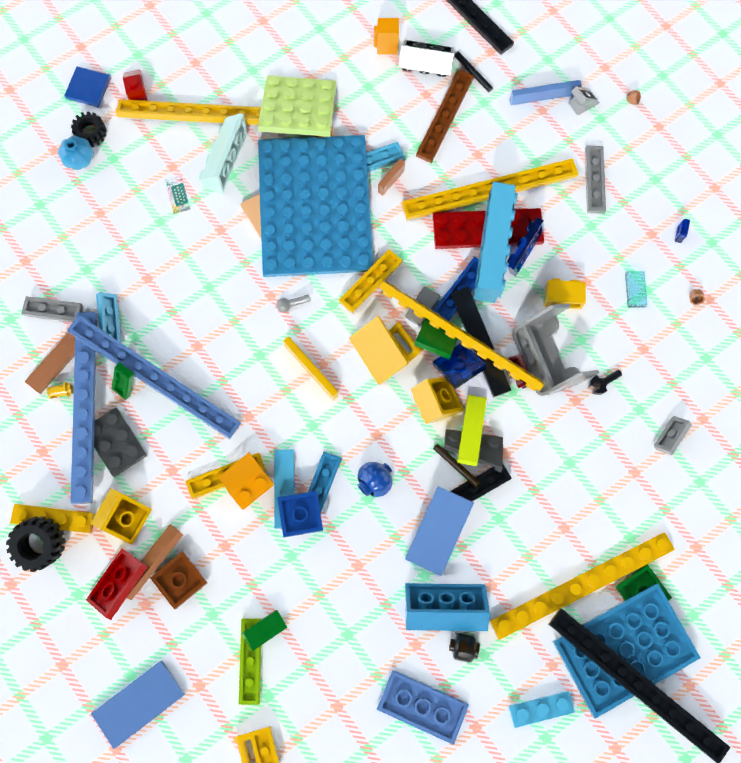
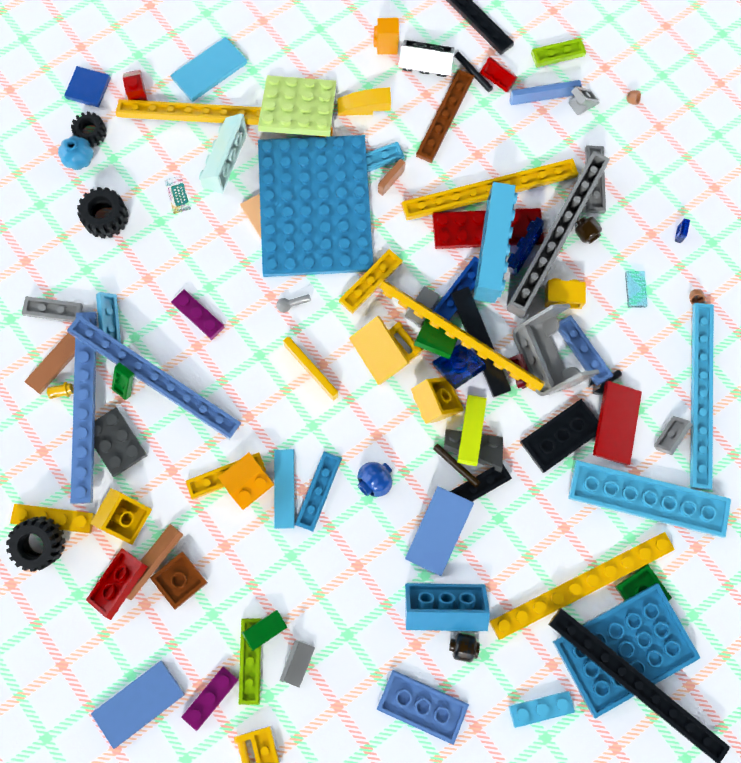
(93, 203): none -> black tyre
(197, 314): none -> magenta plate
(208, 69): none -> medium azure tile
(210, 698): none -> magenta plate
(297, 663): none -> light grey panel
(300, 514): blue plate -> none
(365, 102): none -> yellow slope
(498, 74): none -> red plate
(557, 235): none -> light grey brick
(558, 52): none -> lime plate
(561, 436): none -> black tile
(584, 350): none -> medium blue tile
(588, 229): none -> dark brown head
(617, 423): none -> red tile
(650, 499): none -> medium azure plate
(702, 397): none -> medium azure plate

